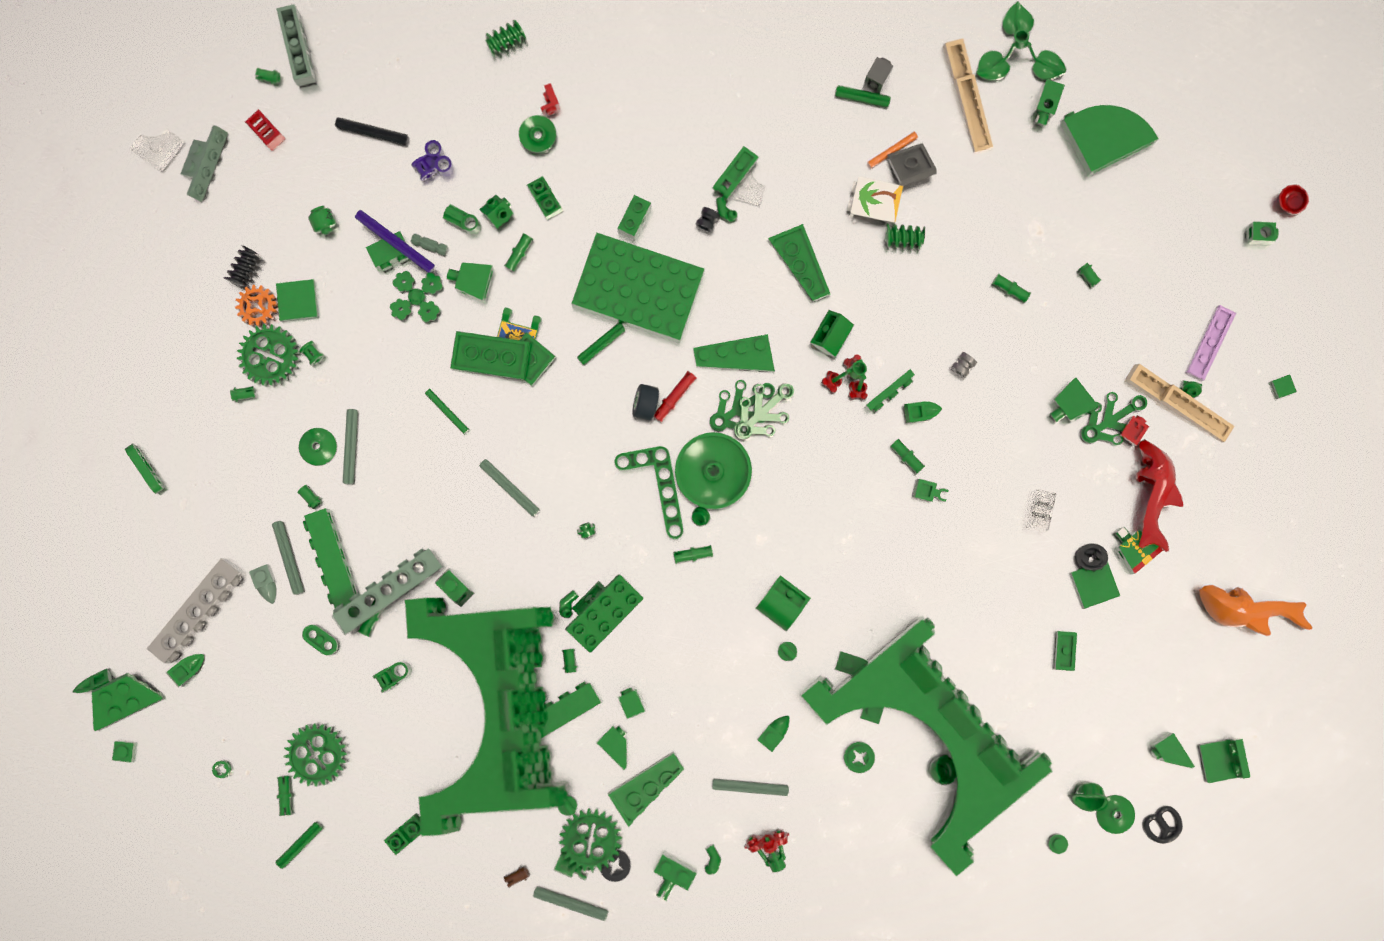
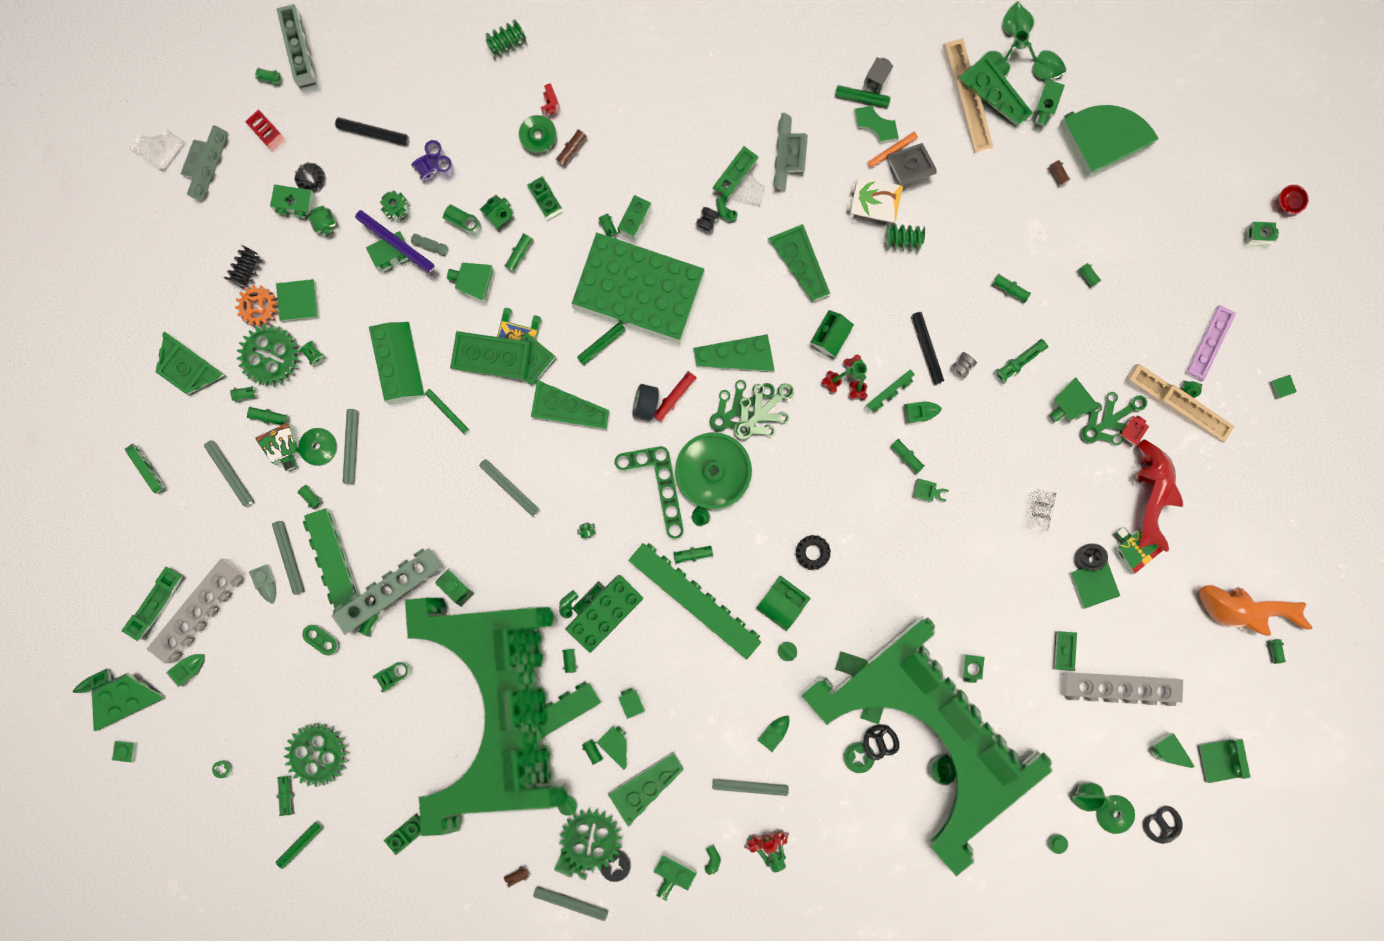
(153, 604): none -> green slope
(184, 367): none -> green wing
(228, 473): none -> sand green axle
(267, 416): none -> green pin
(280, 445): none -> torso
(284, 194): none -> green brick
(318, 177): none -> black gear
(396, 211): none -> green brick
(396, 361): none -> green slope
(416, 296): green plant -> none
(567, 408): none -> green wing
(571, 147): none -> reddish brown pin
(592, 751): none -> green pin
(607, 224): none -> green pin
(695, 601): none -> green brick
(791, 152): none -> sand green bracket
(801, 552): none -> black tyre
(868, 119): none -> green tile
(880, 741): none -> black piece
(928, 348): none -> black axle
(978, 661): none -> green brick
(994, 88): none -> green wing
(1014, 365): none -> green pin
(1059, 172): none -> reddish brown pin
(1172, 687): none -> light grey brick
(1277, 651): none -> green pin

